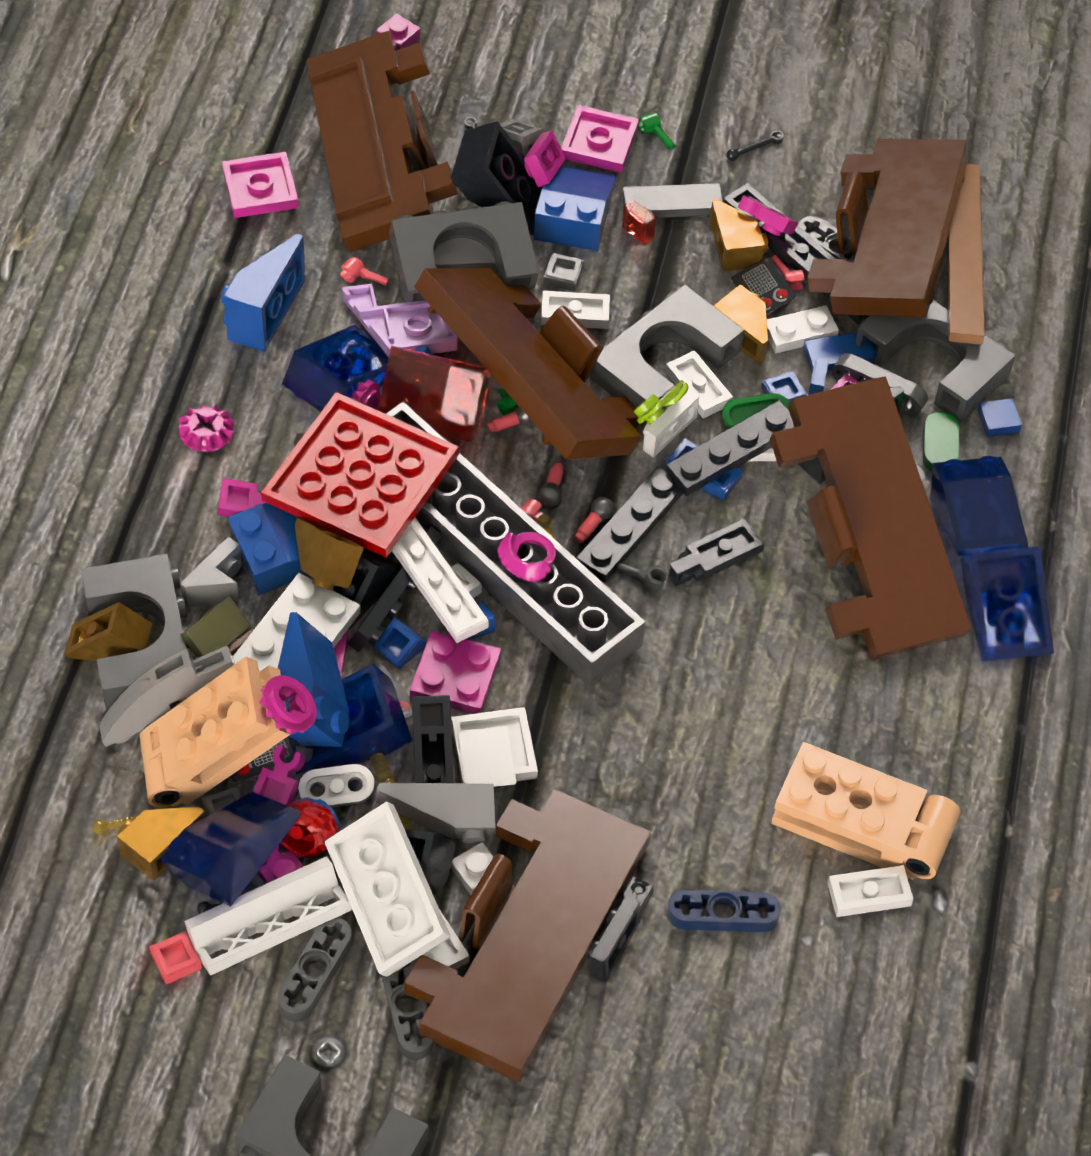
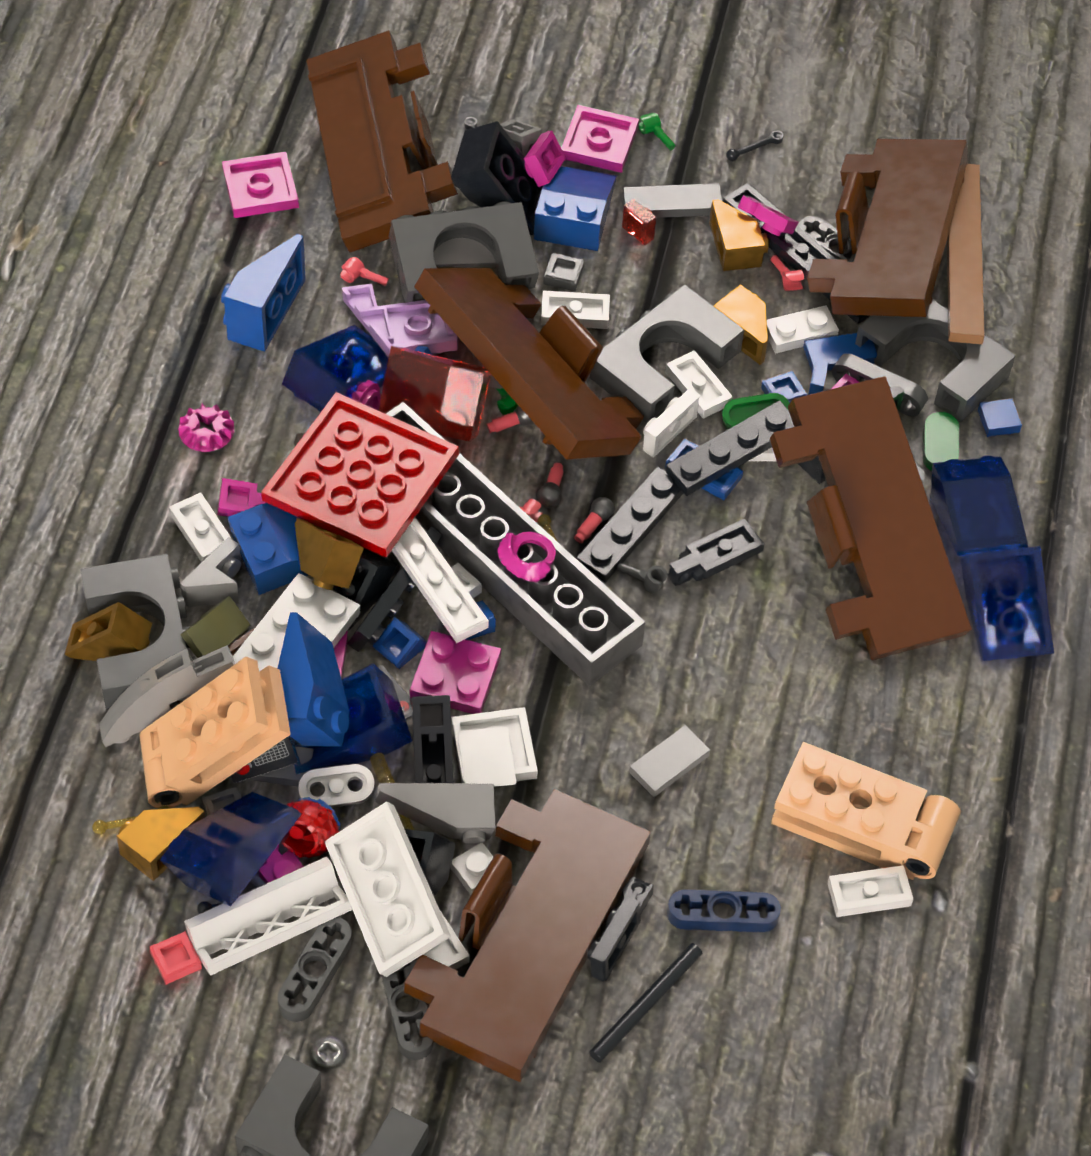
(199, 525): none -> white plate
(279, 783): dark pink plate -> none
(301, 704): dark pink gear -> none
(402, 31): plate -> none
(645, 1002): none -> black bar
(652, 407): lime plate -> none
(669, 761): none -> tile
(767, 282): black sticker -> none

